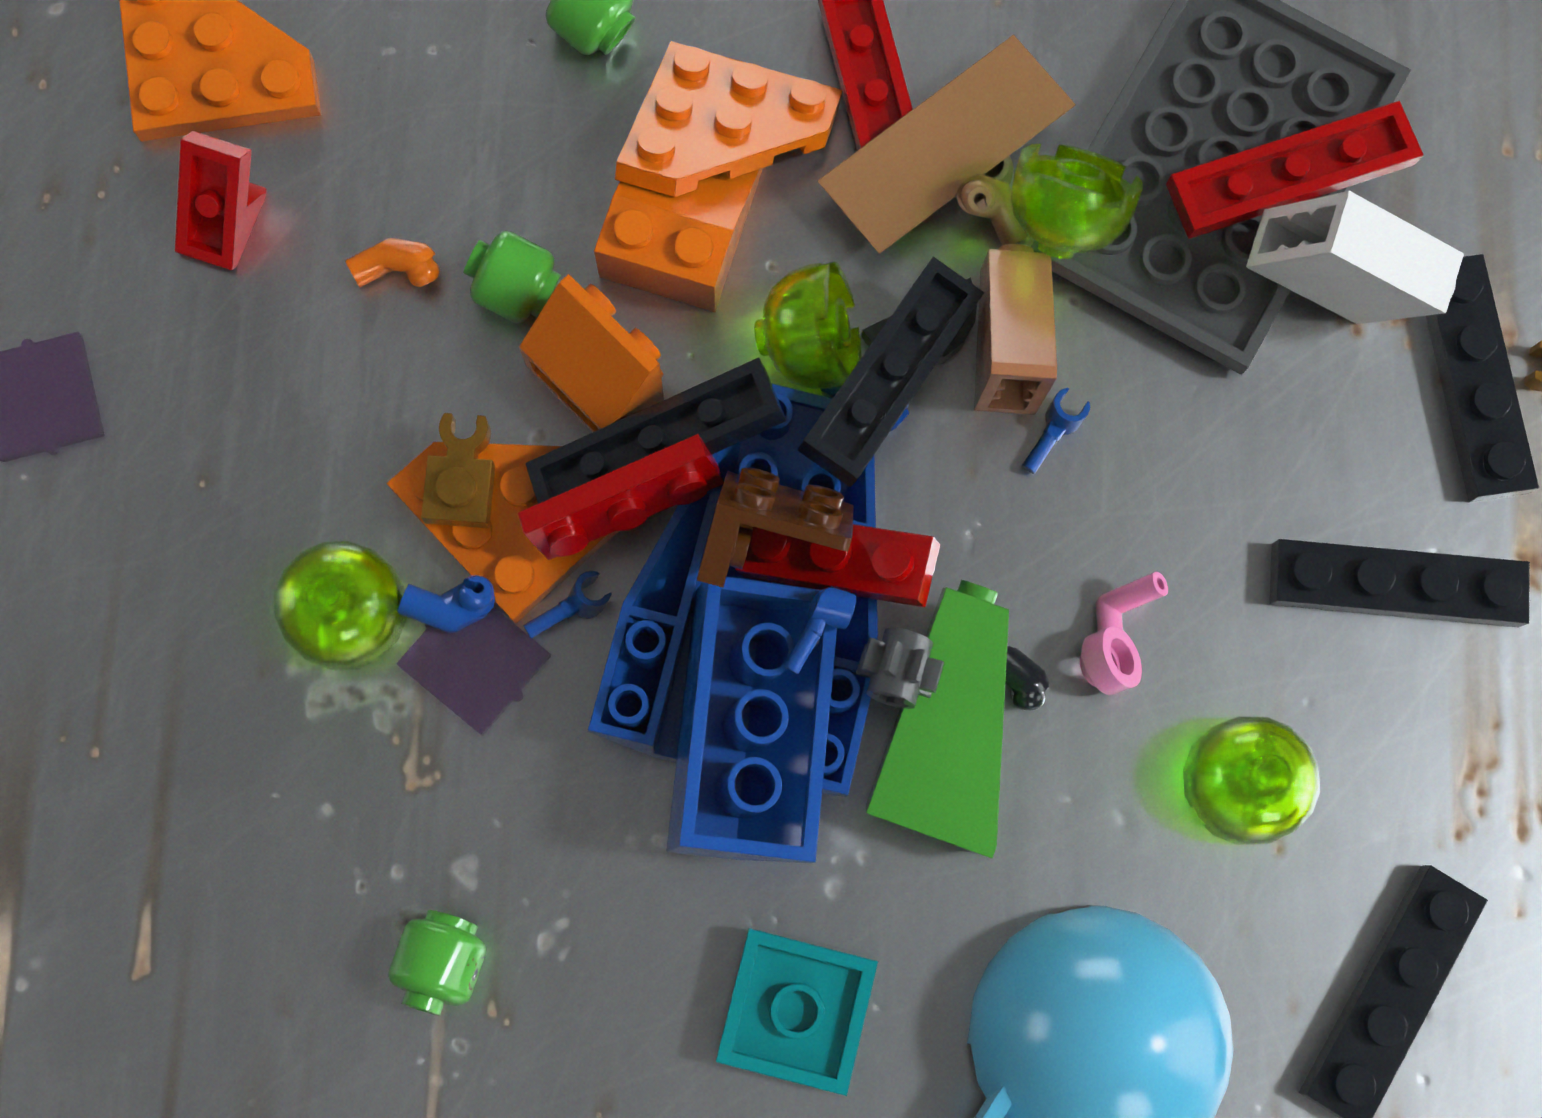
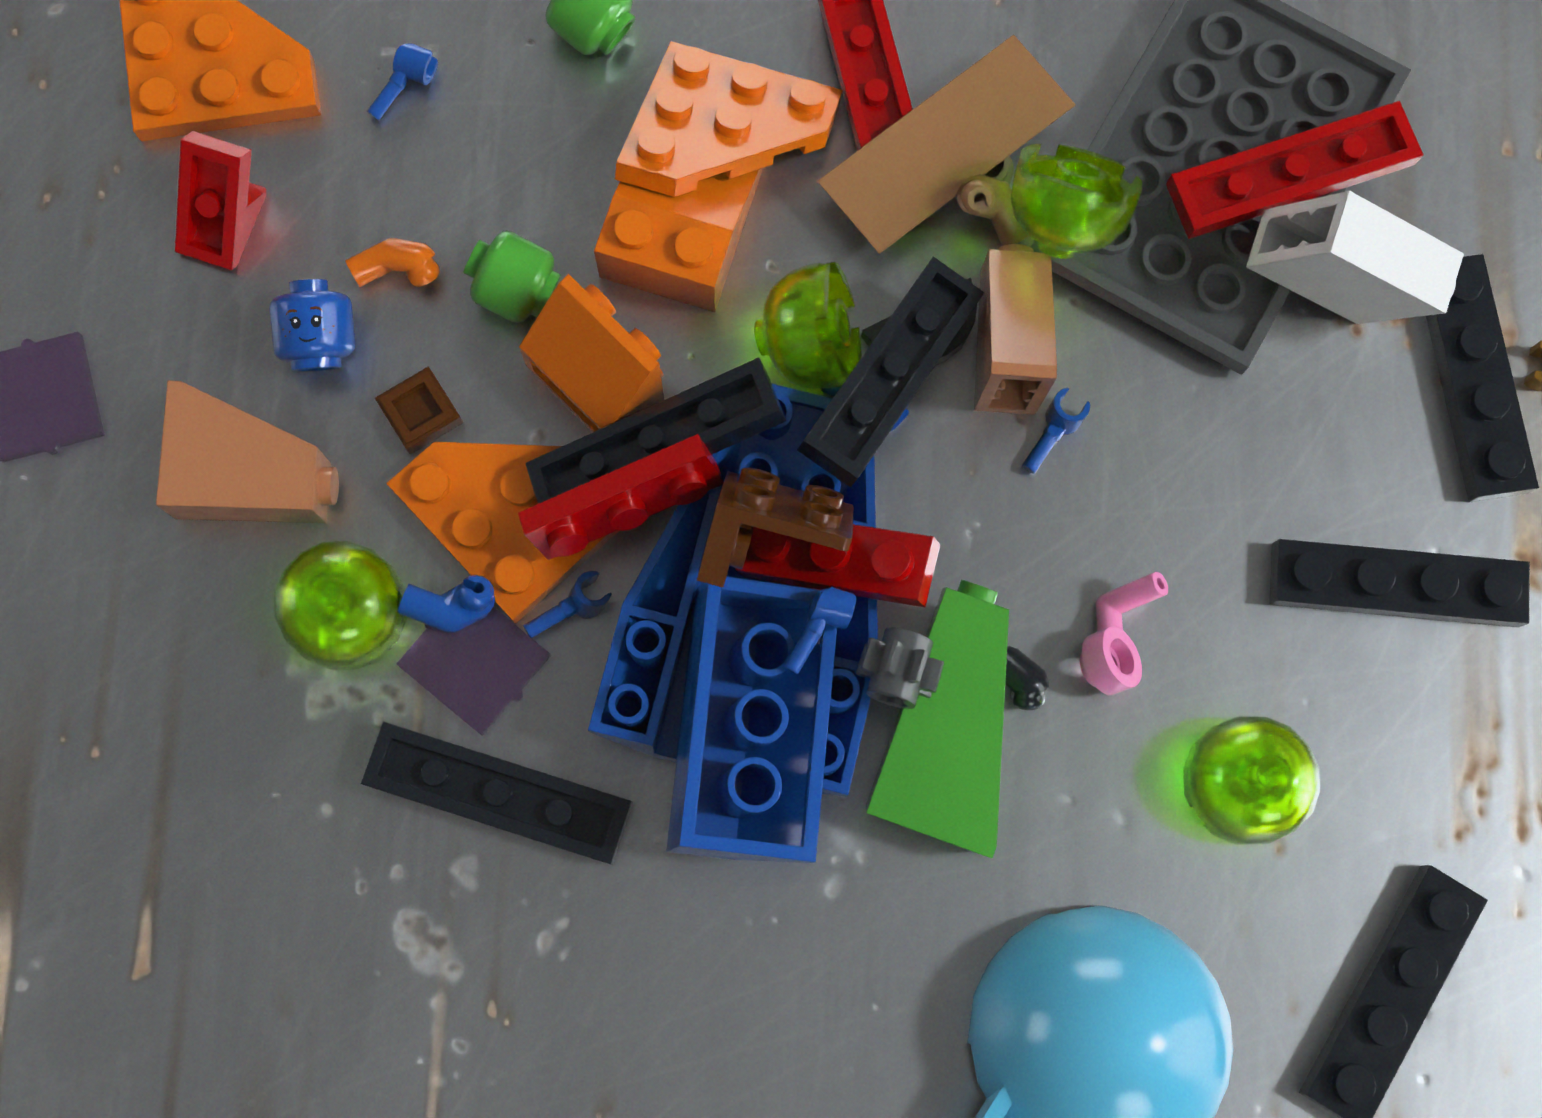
(237, 466): none -> nougat slope
(312, 326): none -> blue head
(409, 63): none -> blue hand
(419, 410): none -> reddish brown tile
(437, 962): bright green head -> none
(459, 485): pearl gold plate -> none
(497, 793): none -> black plate
(797, 1012): teal plate -> none

